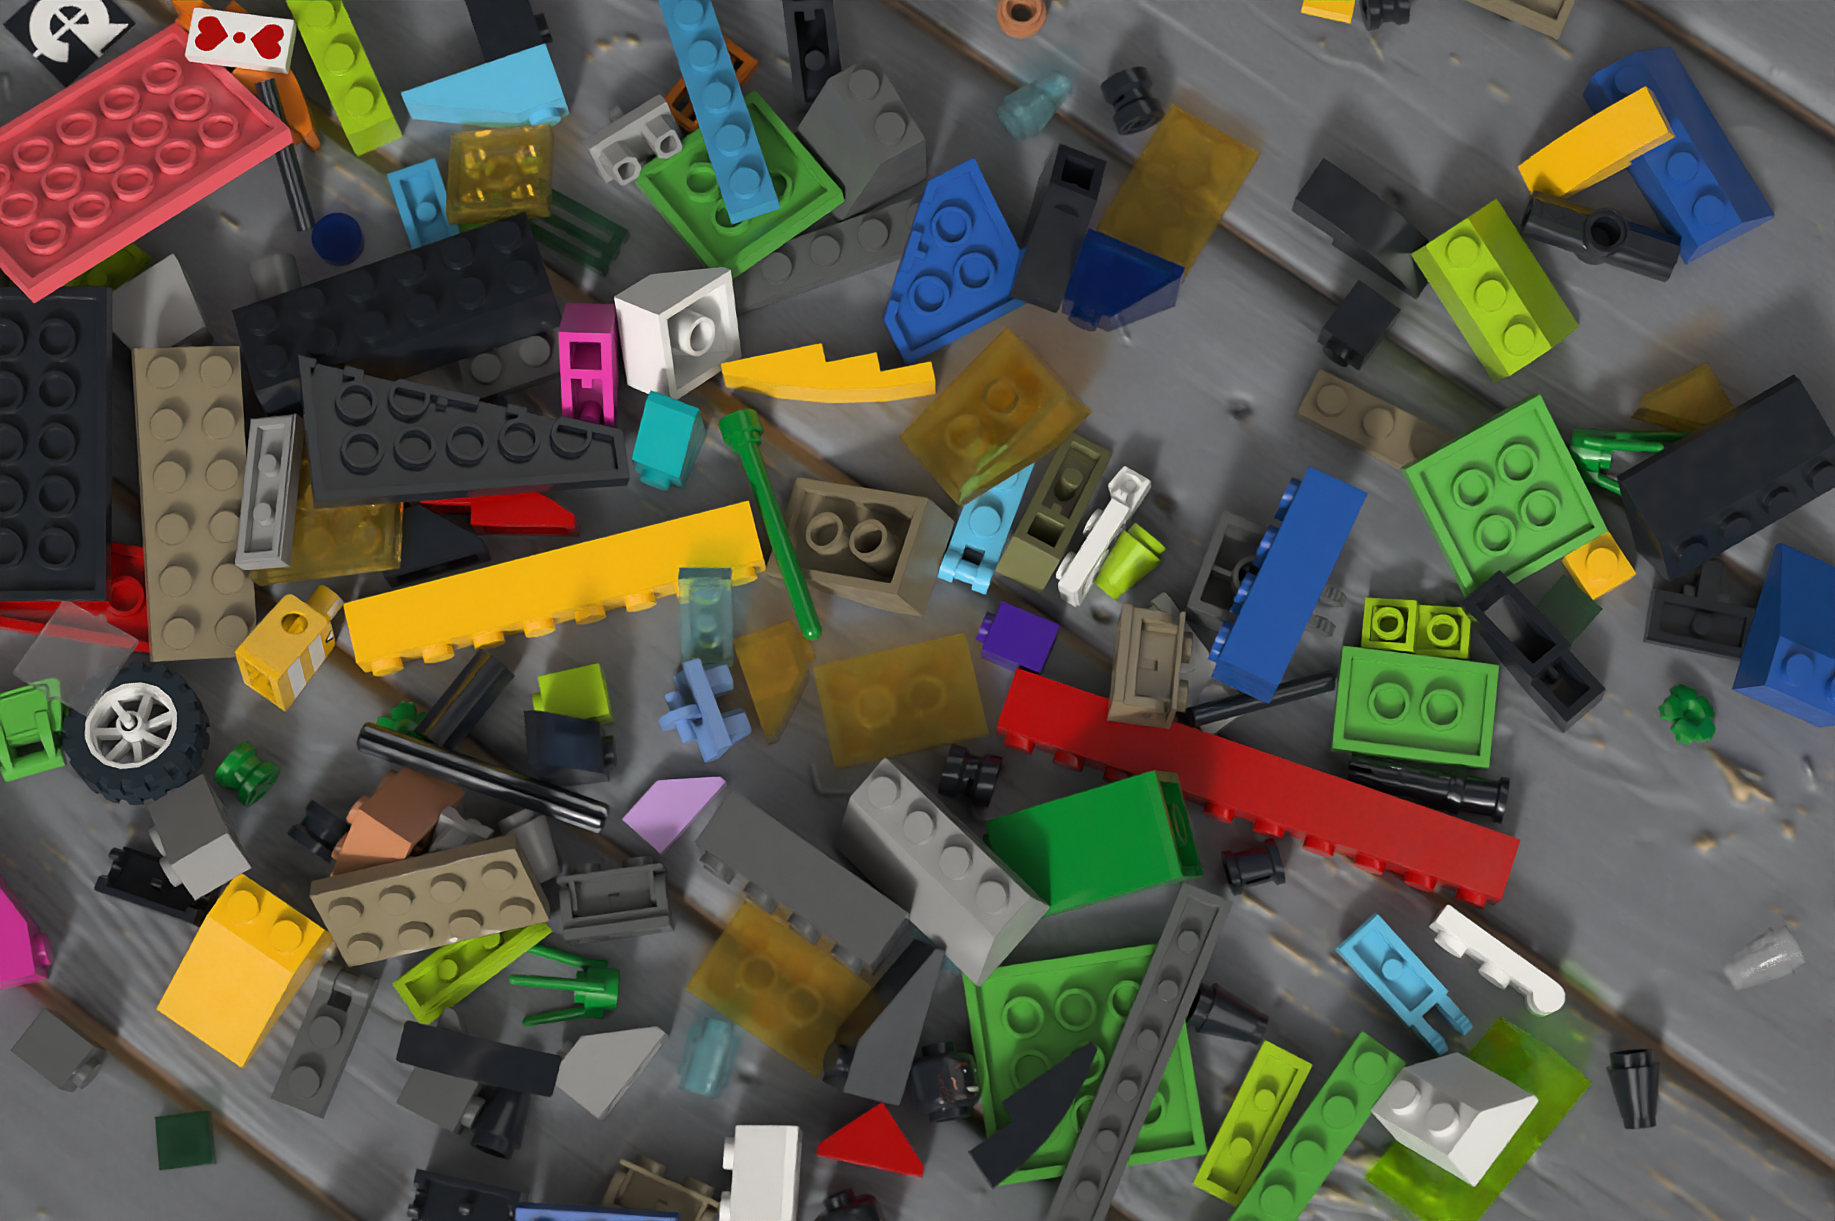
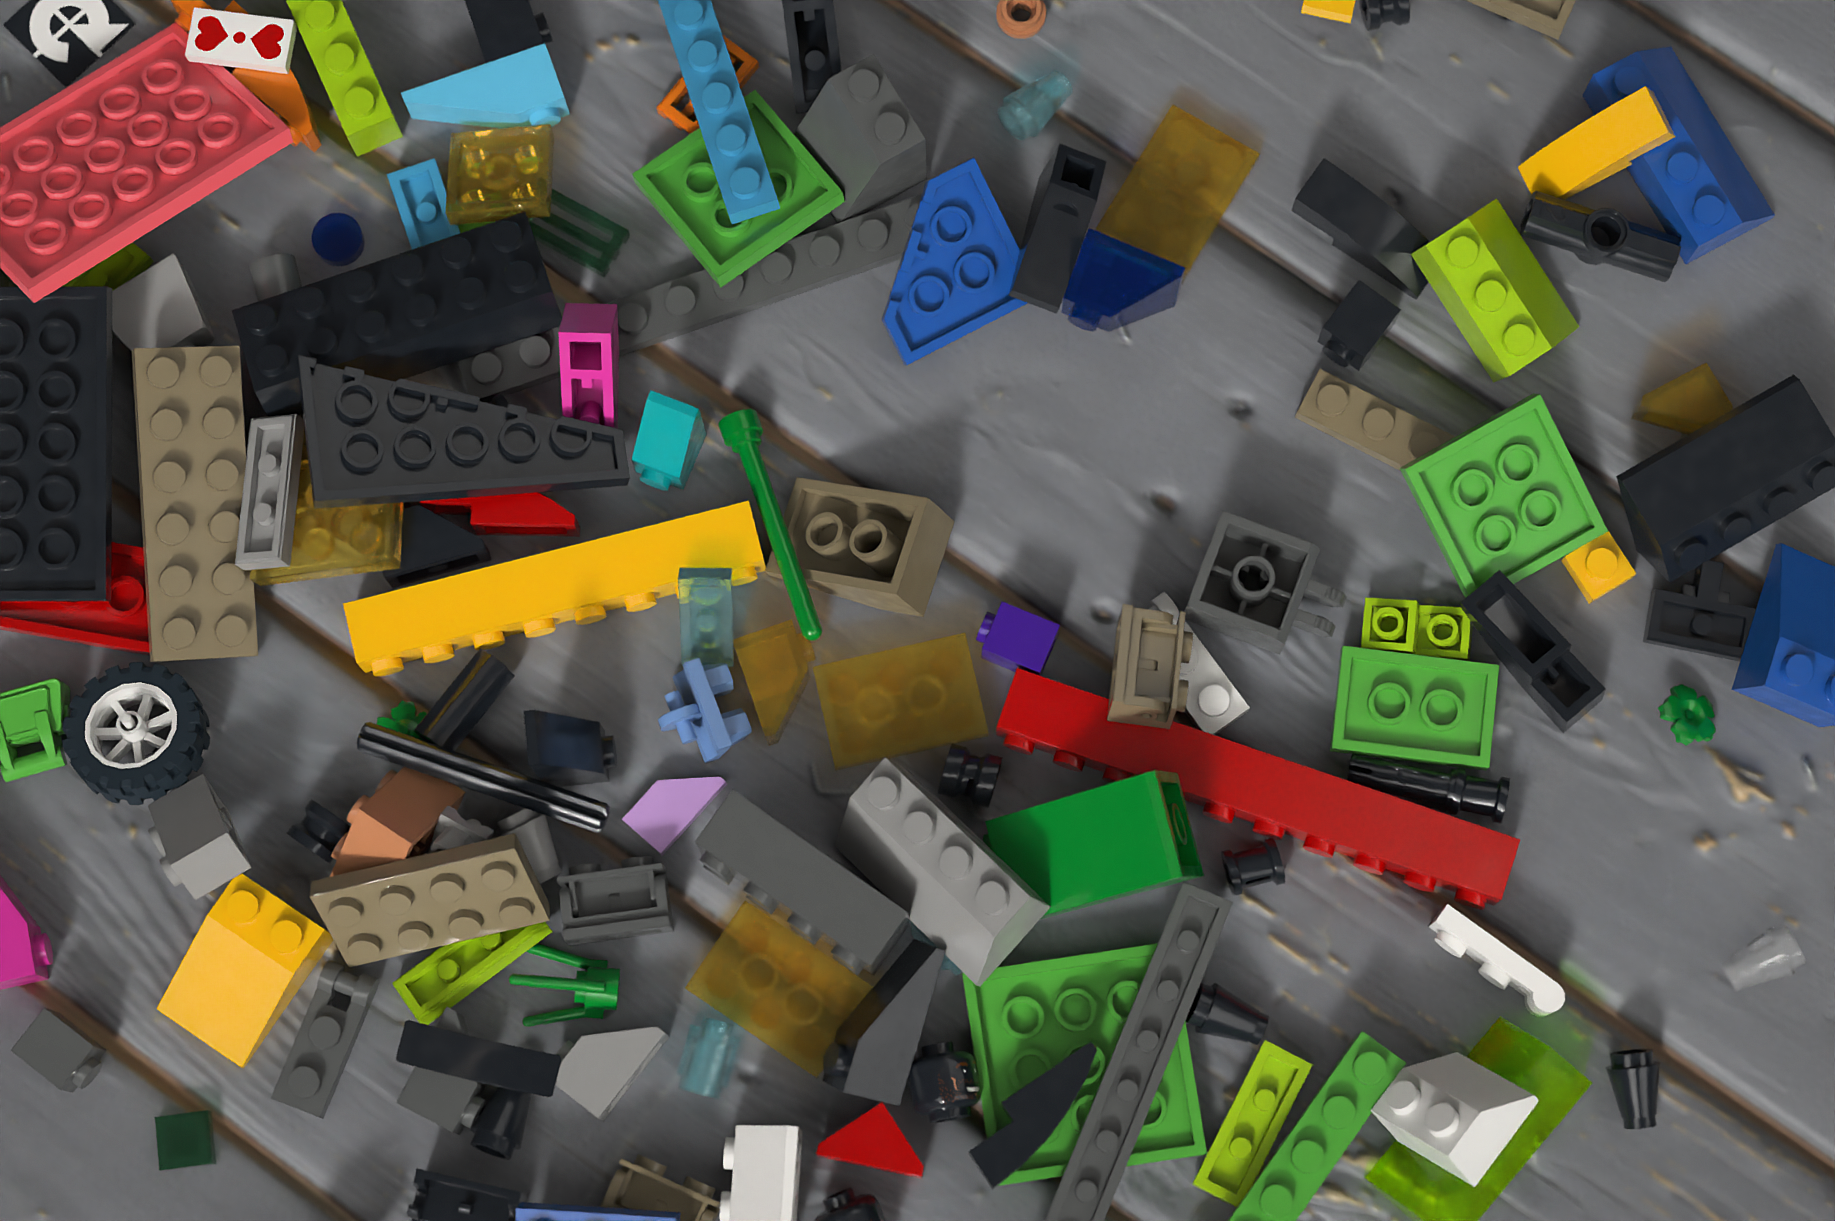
(75, 657): clear piece -> none
(143, 883): black hinge -> none
(247, 774): green wheel -> none
(288, 162): black bar -> none
(289, 646): yellow torso -> none
(575, 693): lime brick -> none
(633, 139): light grey hips -> none
(677, 329): white slope -> none
(808, 377): yellow slope -> none
(985, 529): medium azure plate -> none
(994, 419): clear yellow slope -> none
(1054, 512): olive slope -> none
(1102, 531): white hinge -> none
(1129, 561): lime cone -> none
(1132, 100): black wheel -> none
(1244, 703): black bar -> none
(1290, 580): blue brick -> none
(1401, 981): medium azure hinge -> none
(1568, 608): clear green tile -> none
(1595, 449): green plant -> none

